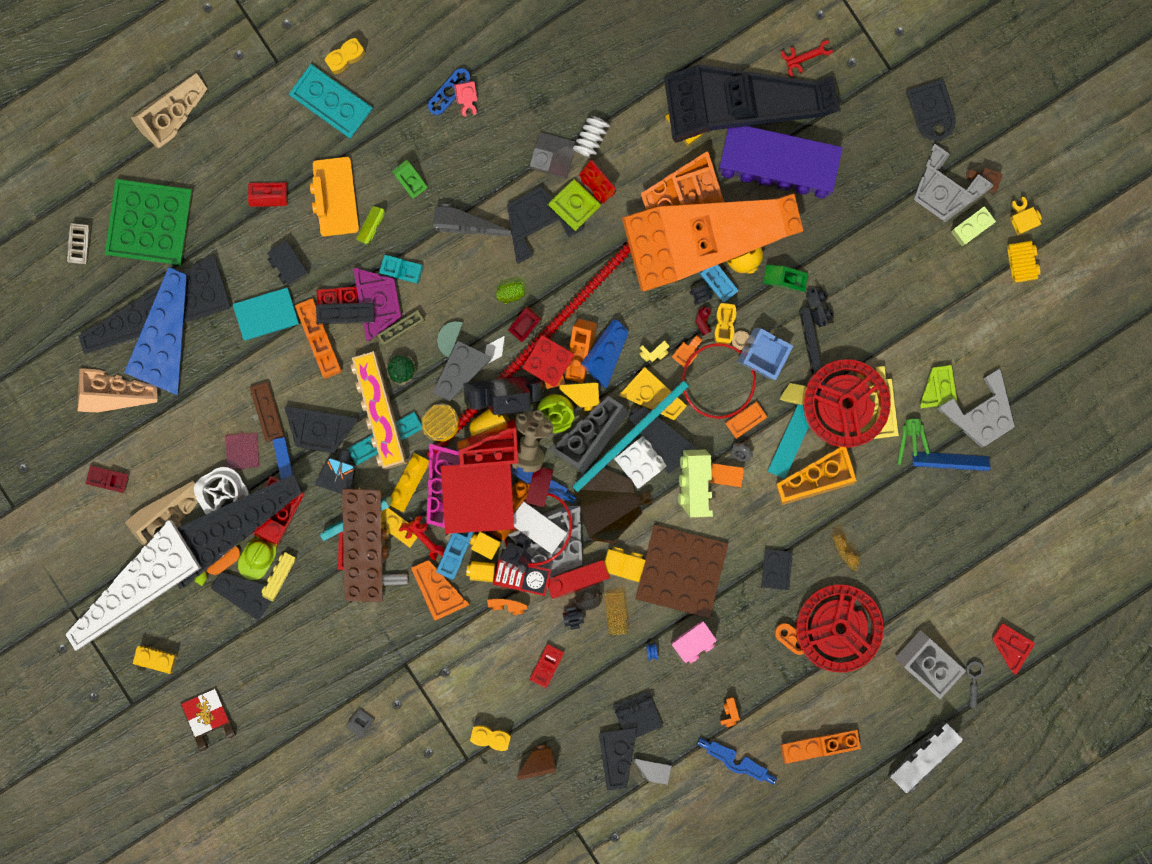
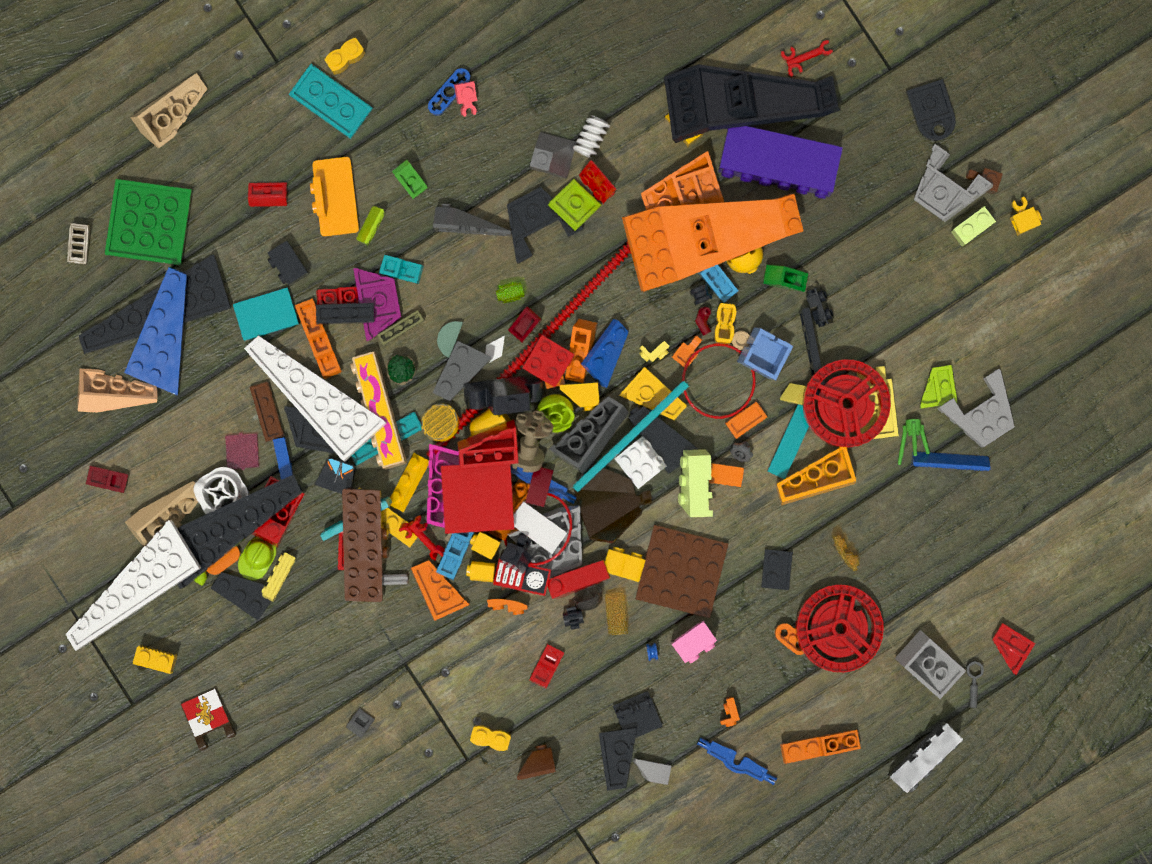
(332, 413): none -> white wing
(1023, 262): yellow brick -> none

